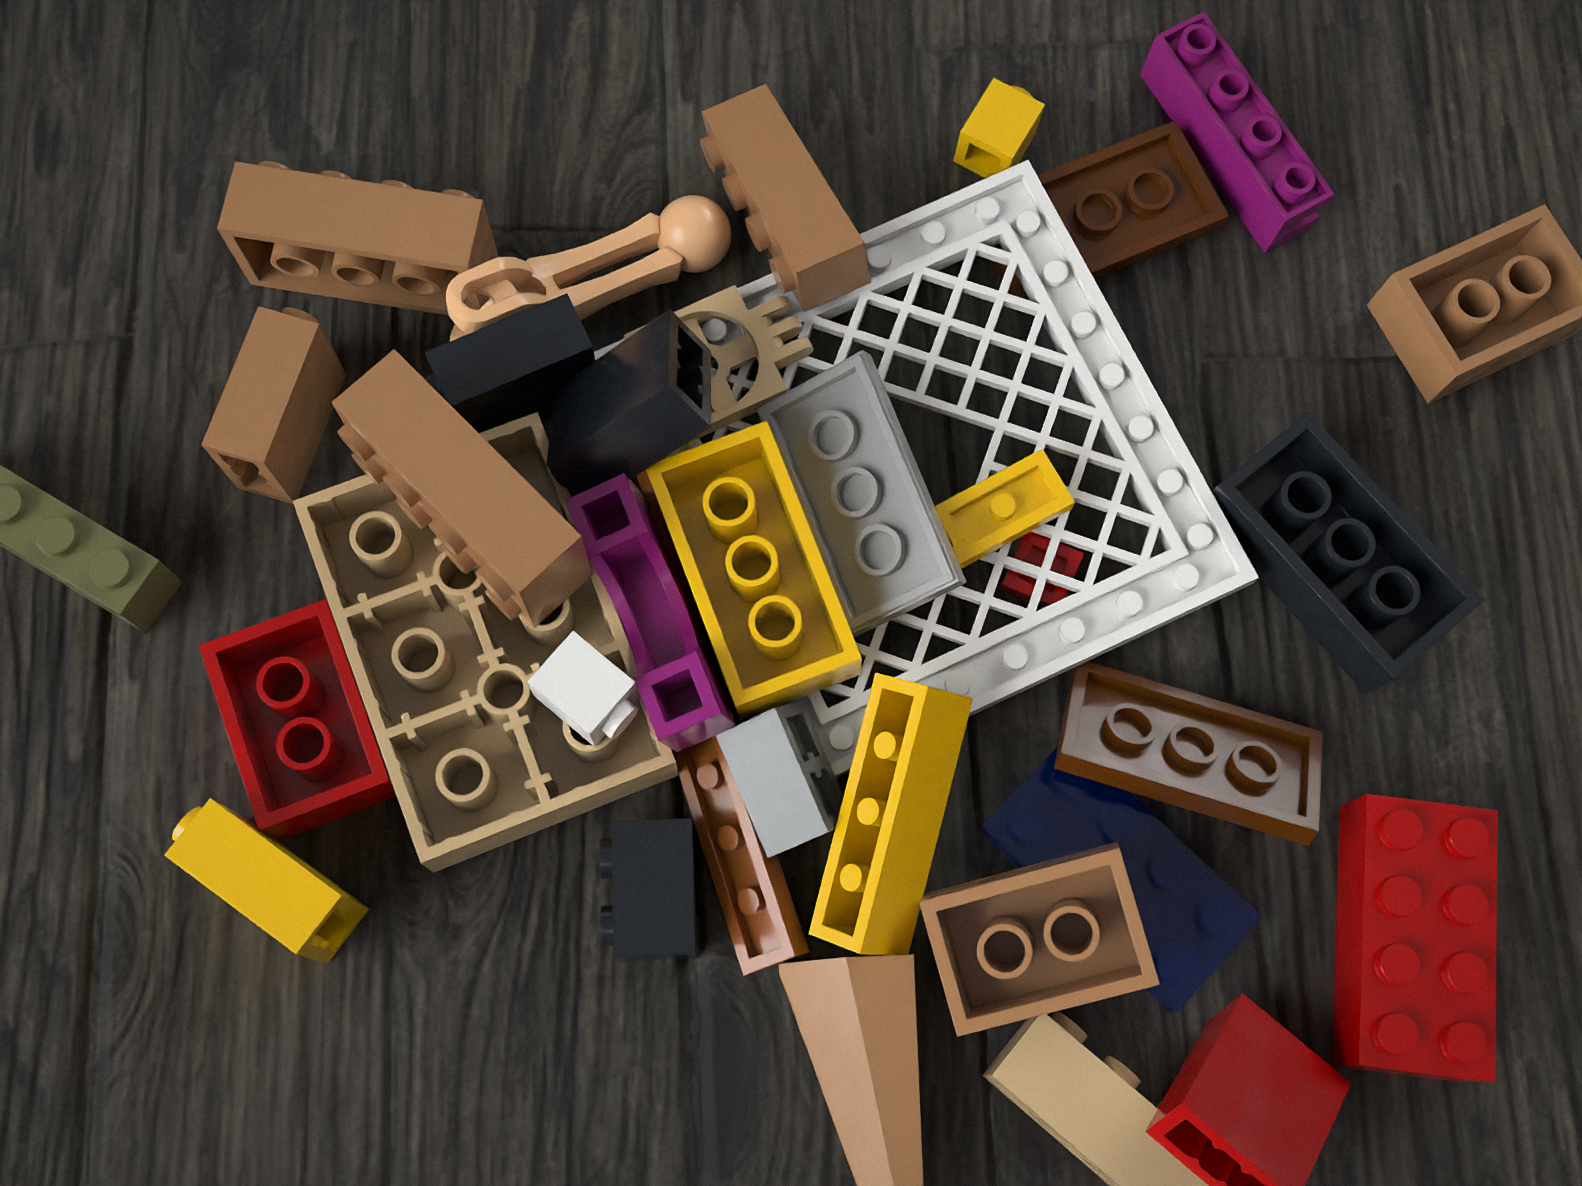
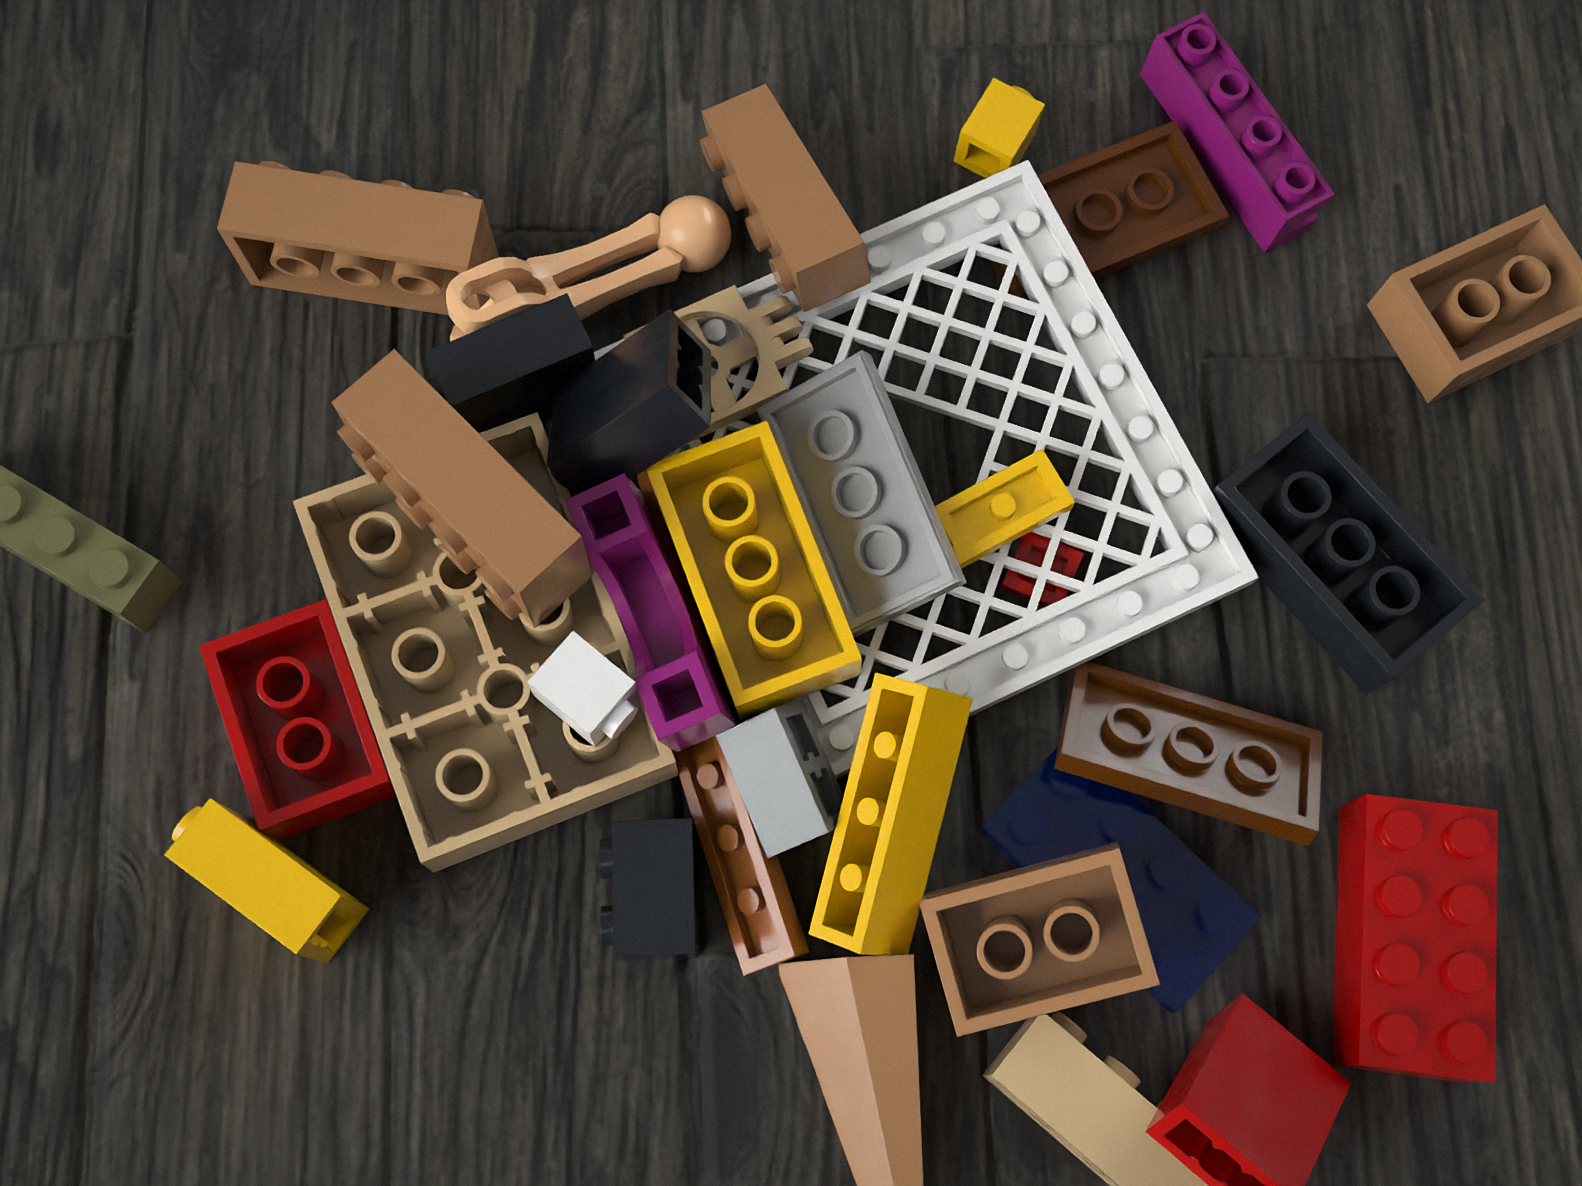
(275, 404): medium nougat brick -> none

